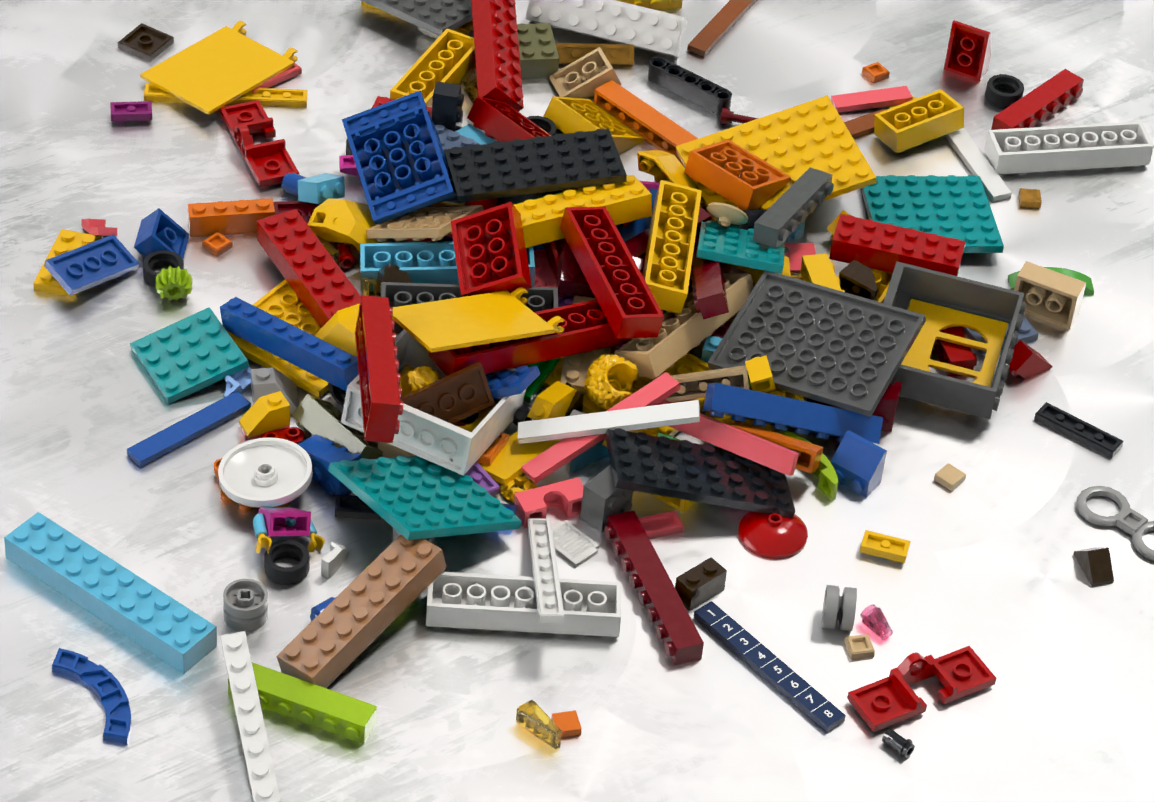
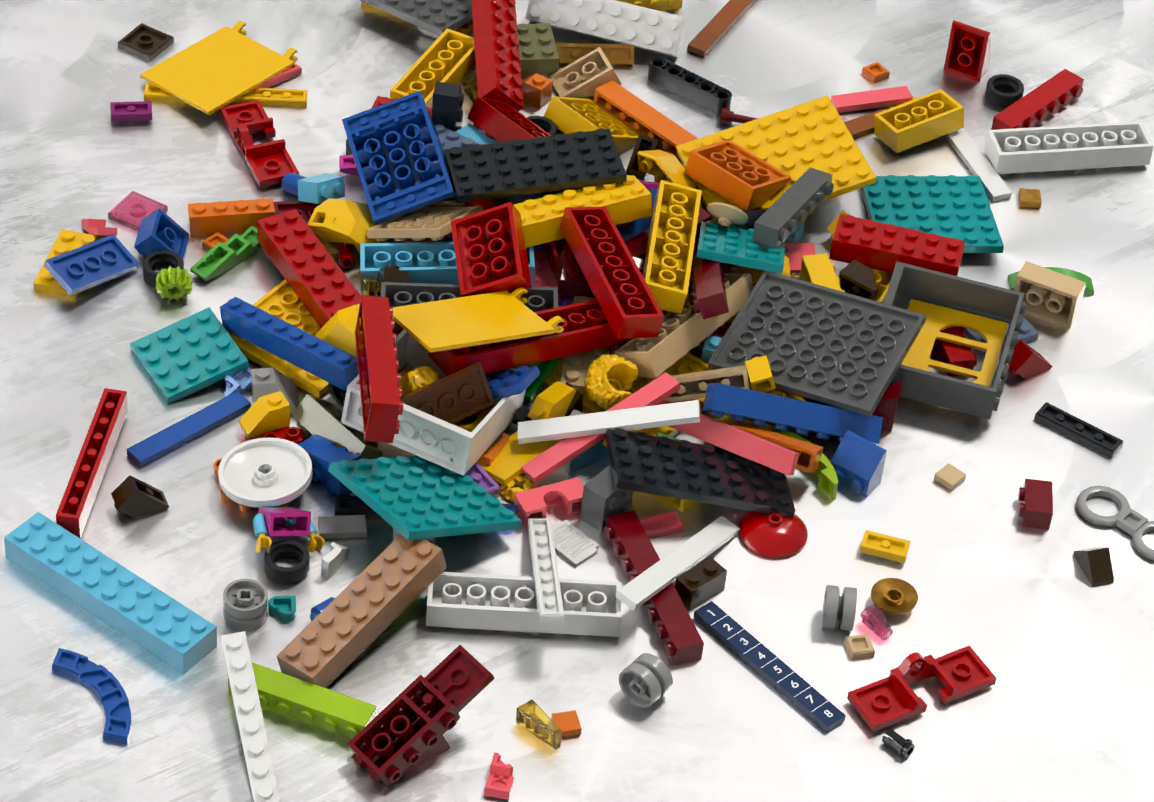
(92, 461): none -> red brick
(134, 209): none -> clear pink tile
(138, 498): none -> dark brown slope
(228, 255): none -> bright green slope
(283, 607): none -> teal tile
(342, 526): none -> light grey tile
(418, 717): none -> dark red wedge
(500, 779): none -> coral slope
(537, 90): none -> orange slope
(643, 143): none -> dark brown slope
(645, 680): none -> light grey wheel
(677, 563): none -> white tile
(894, 595): none -> pearl gold dish
(1036, 503): none -> dark red brick

